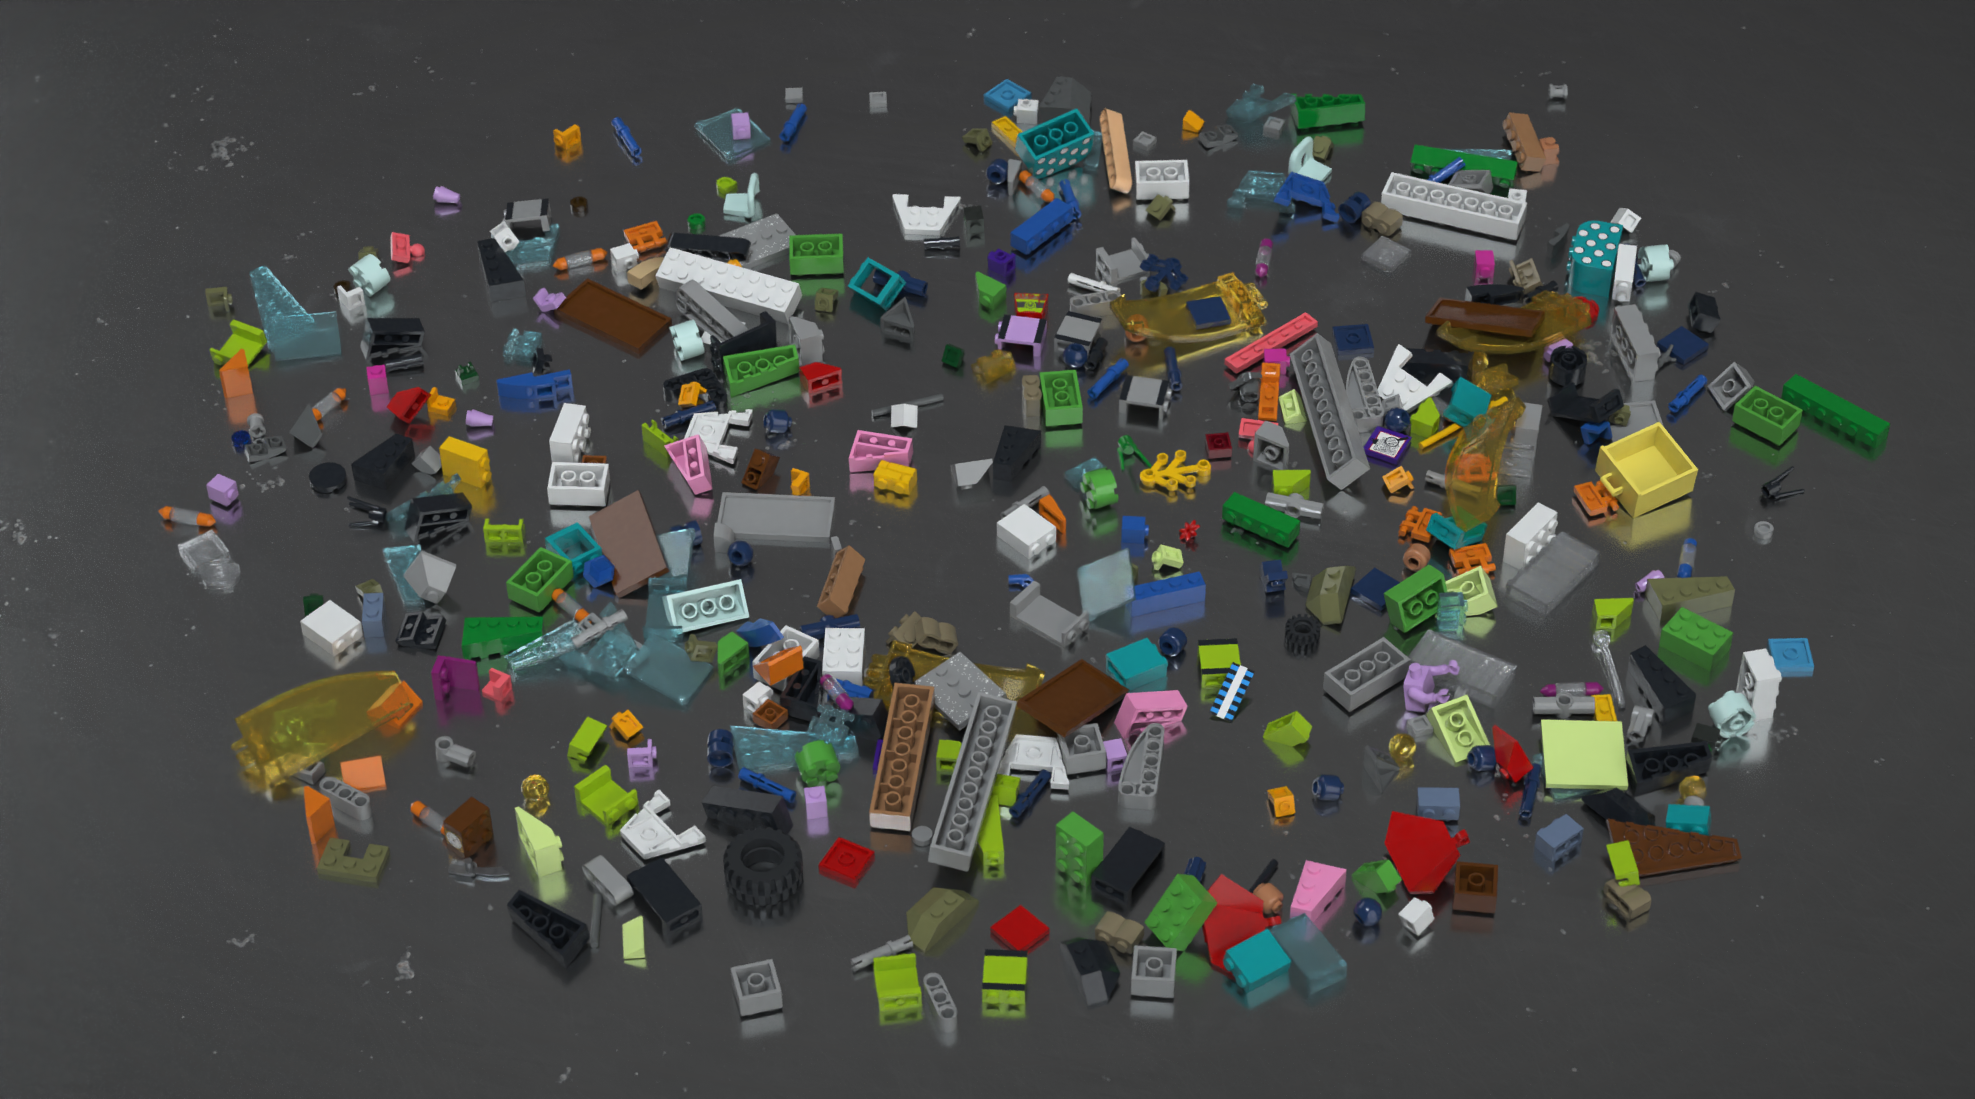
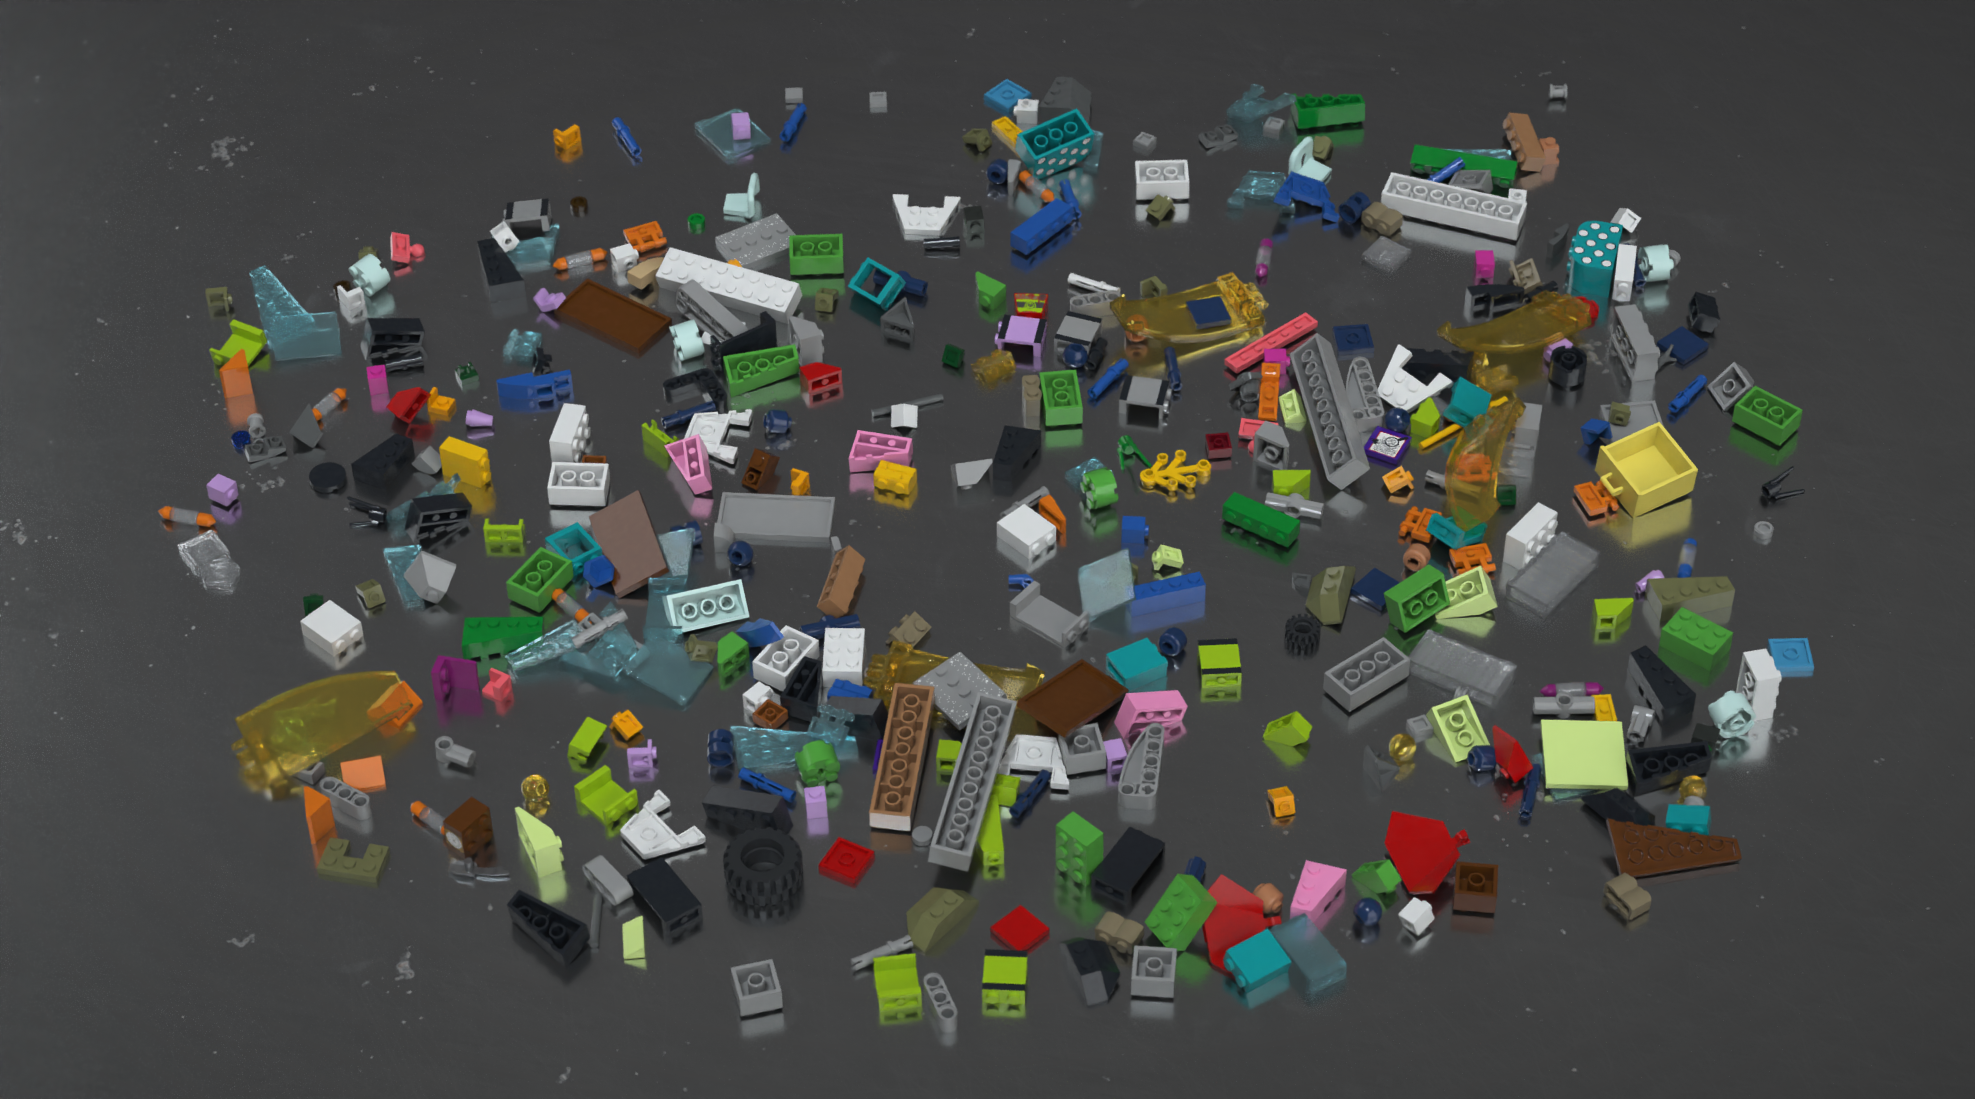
(374, 615): sand blue brick -> none
(420, 631): black slope -> none
(444, 195): lavender cone -> none
(689, 394): light orange bracket -> none
(710, 246): black beam -> none
(725, 185): lime tile -> none
(780, 665): orange slope -> none
(836, 692): piece -> none
(901, 671): black tile -> none
(936, 635): dark tan brick -> none
(1001, 262): dark purple brick -> none
(1115, 151): light nougat beam -> none
(1122, 264): light grey panel -> none
(1171, 265): dark blue plant -> none
(1189, 530): red plant -> none
(1192, 122): light orange slope -> none
(1232, 692): sticker -> none
(1265, 874): black bar -> none
(1273, 576): dark blue brick -> none
(1327, 787): dark blue head -> none
(1392, 402): light grey slope -> none
(1420, 685): lavender torso -> none
(1438, 803): sand blue brick -> none
(1451, 613): clear light blue brick -> none
(1485, 317): reddish brown tile -> none
(1558, 837): sand blue brick -> none
(1569, 405): black panel -> none
(1602, 640): clear piece -> none
(1623, 863): lime hinge -> none
(1835, 411): green brick -> none

